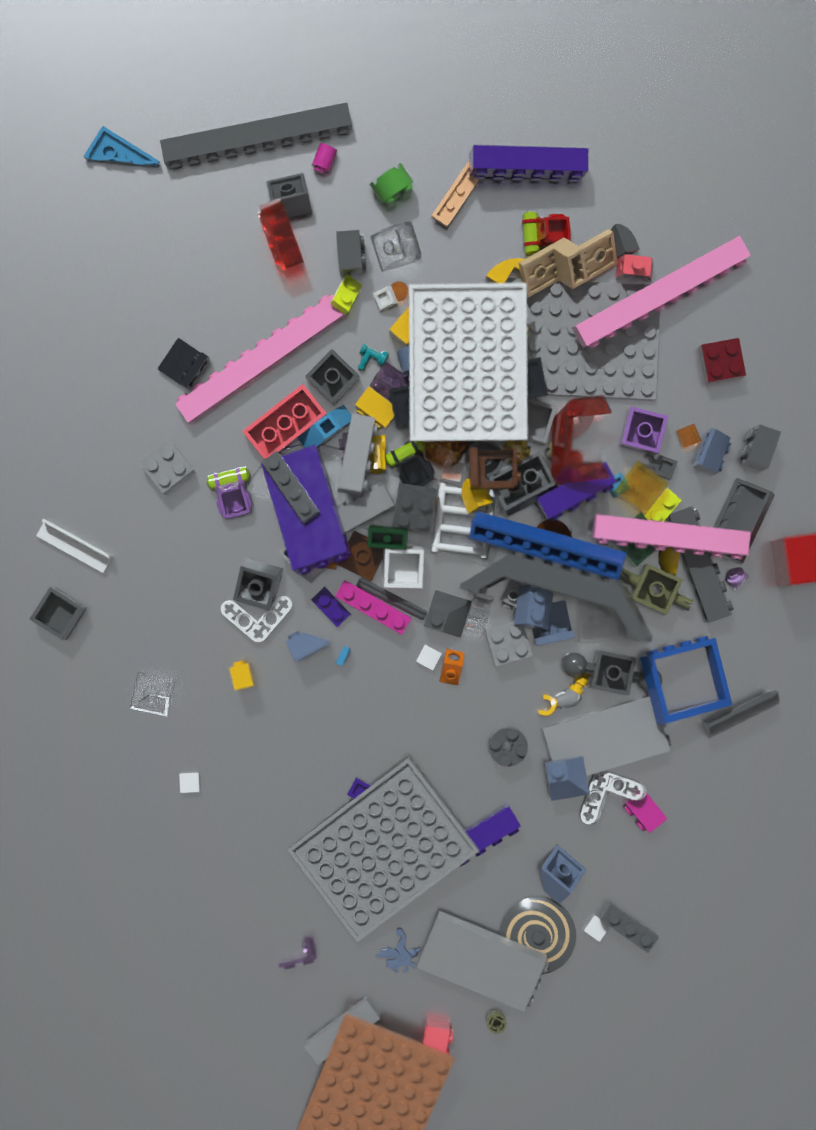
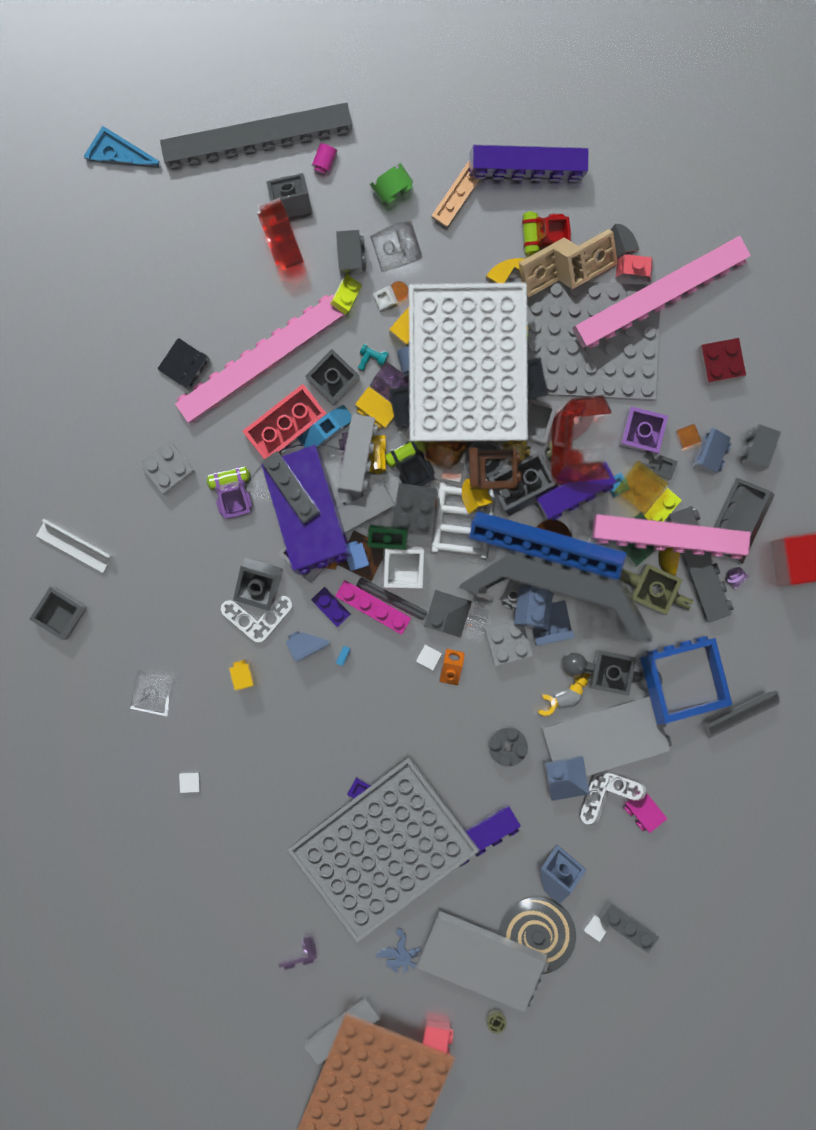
(358, 559): none -> medium blue brick

